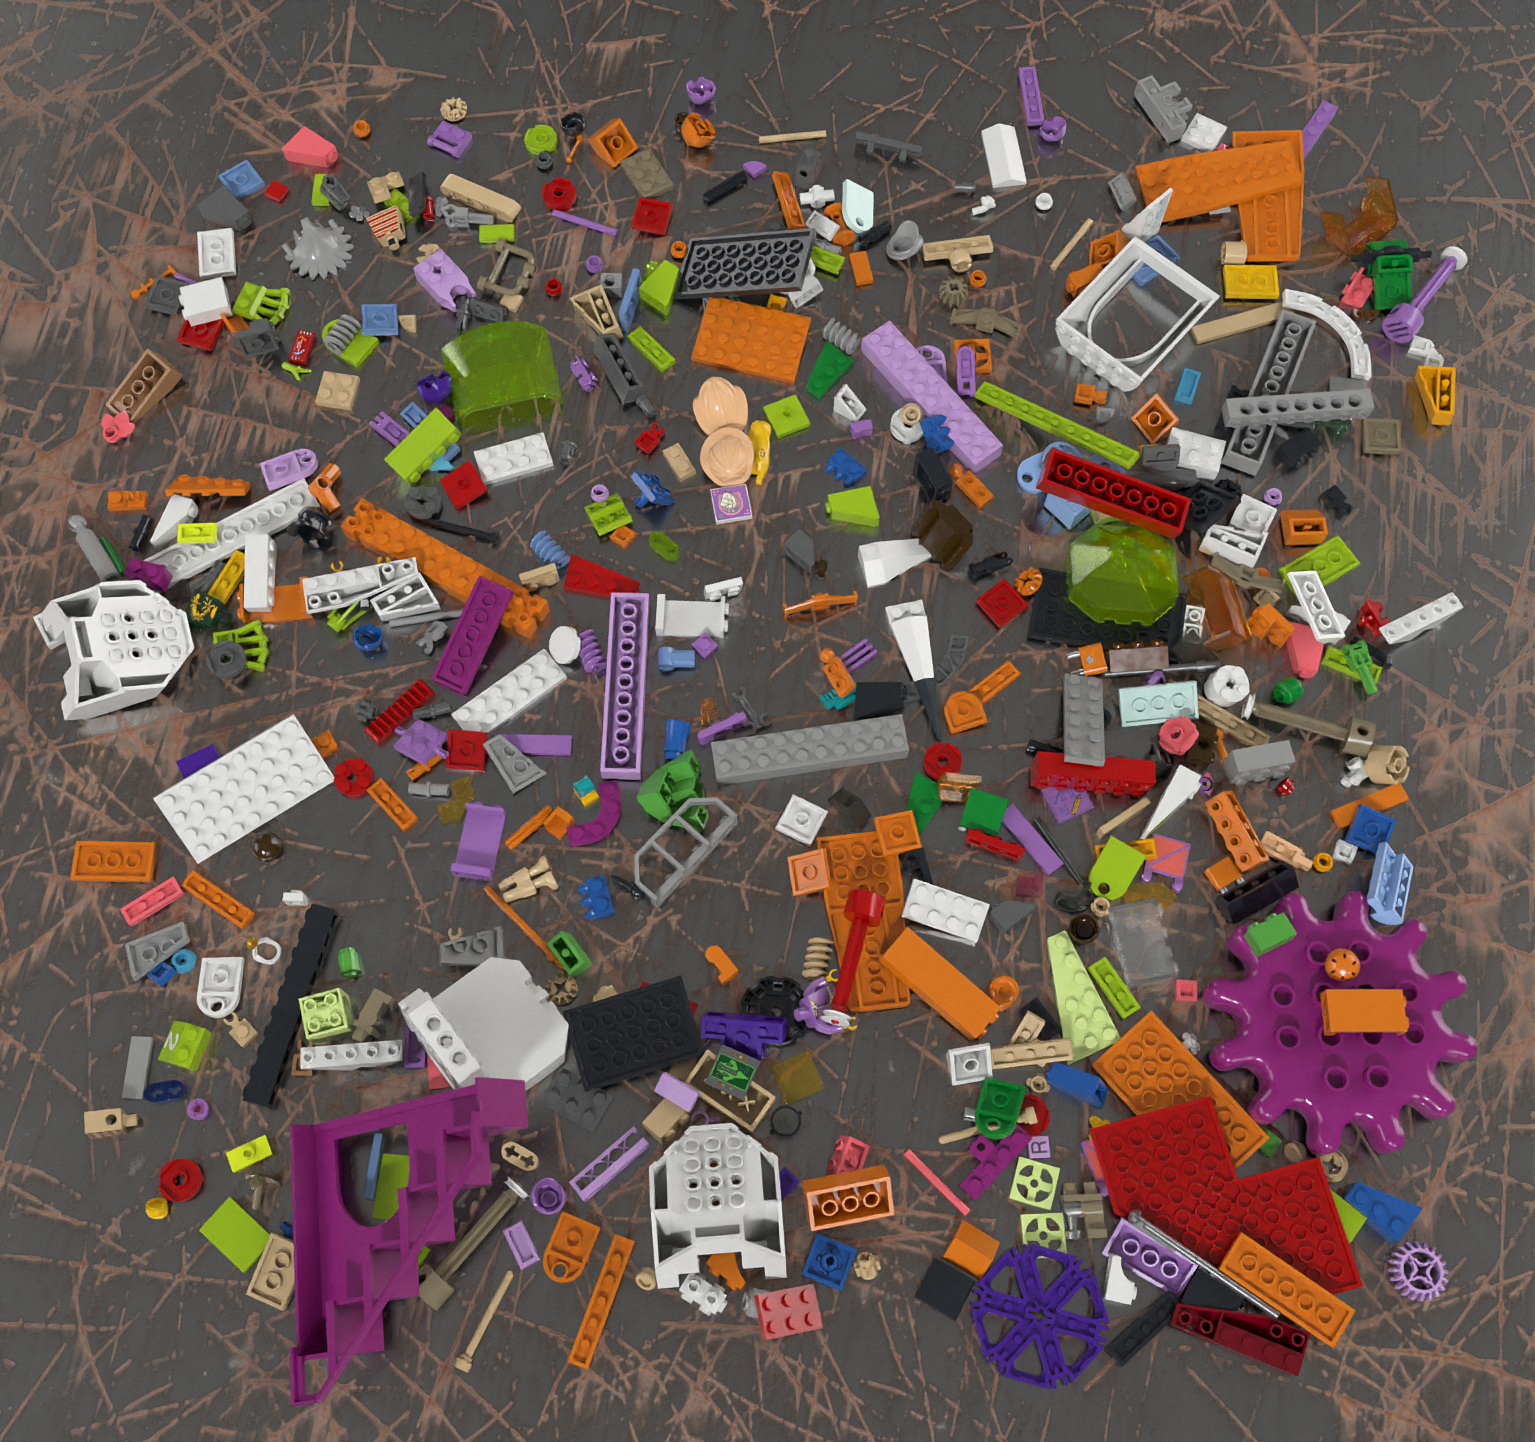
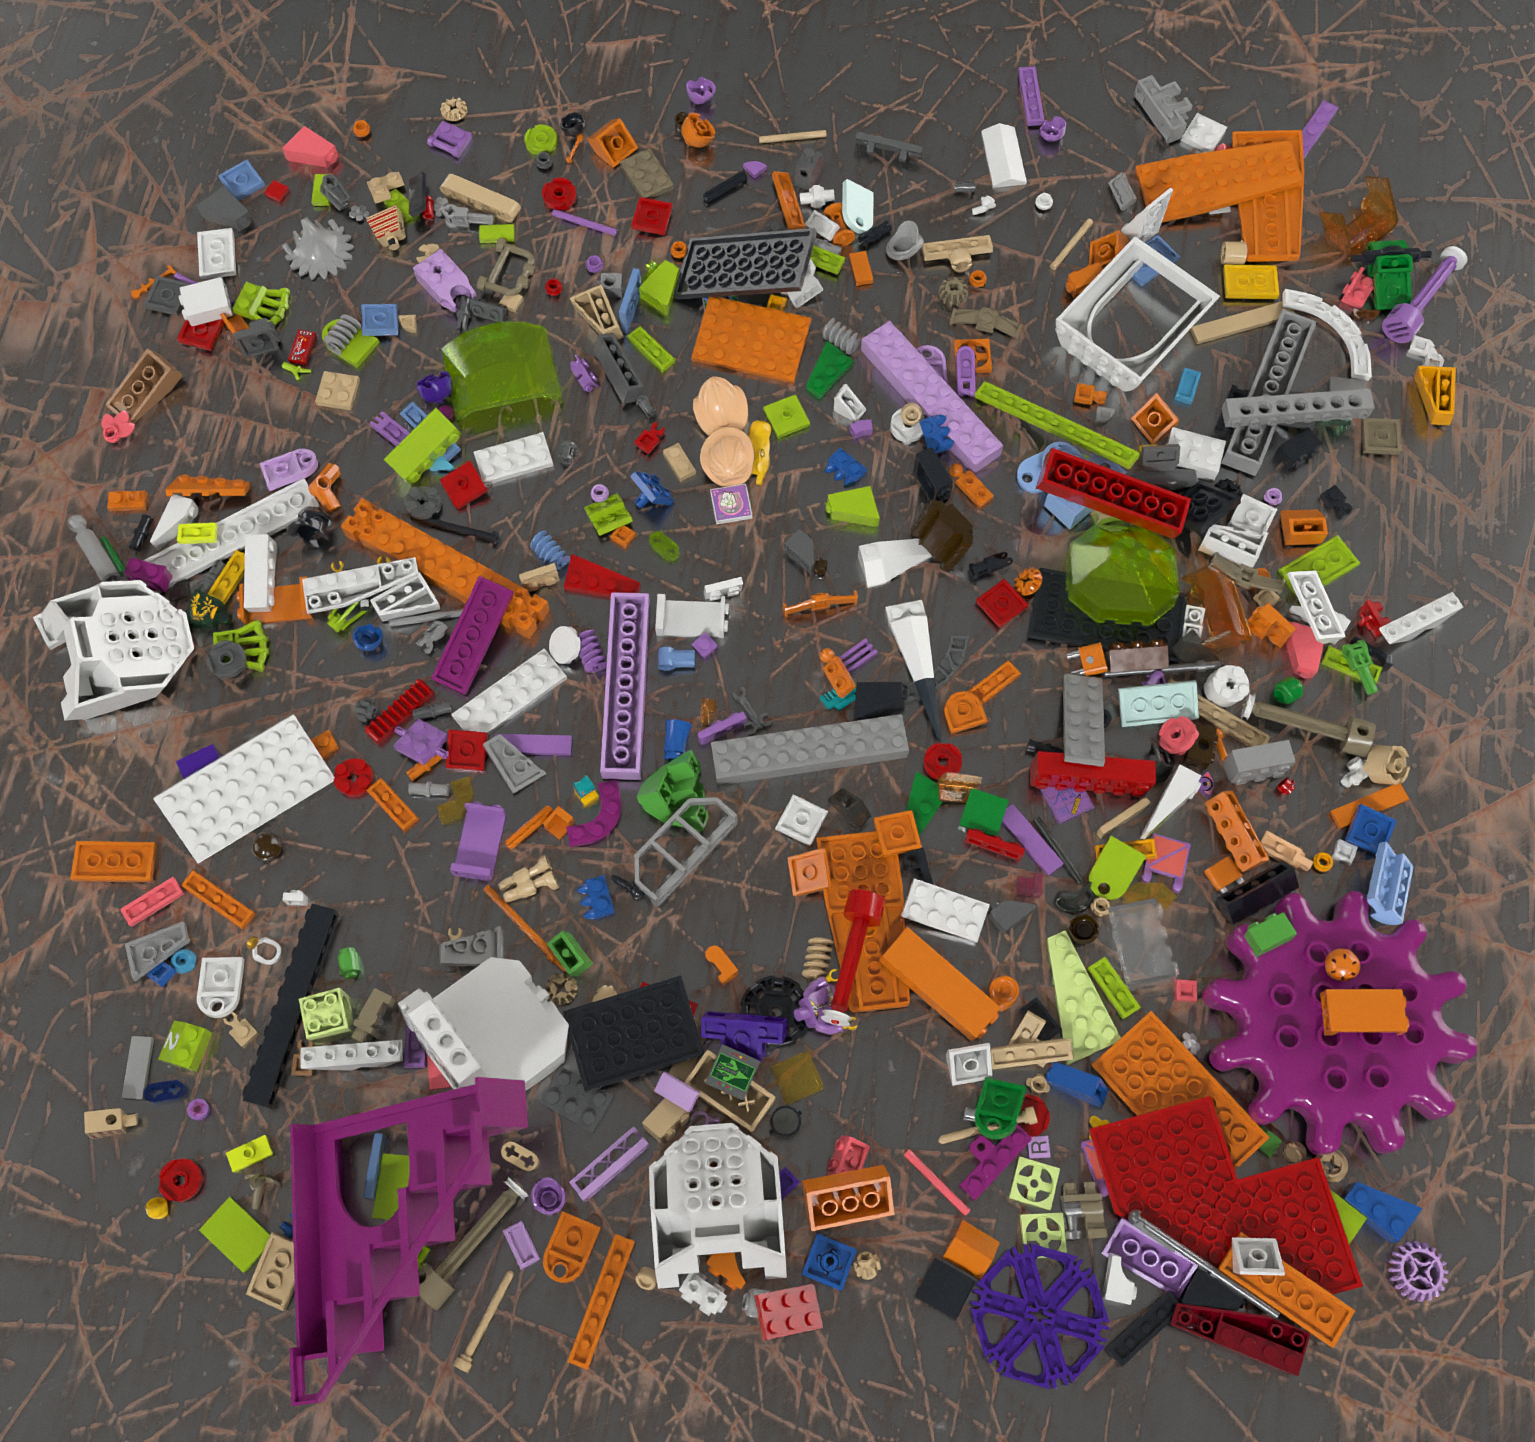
(1256, 1256): none -> white slope

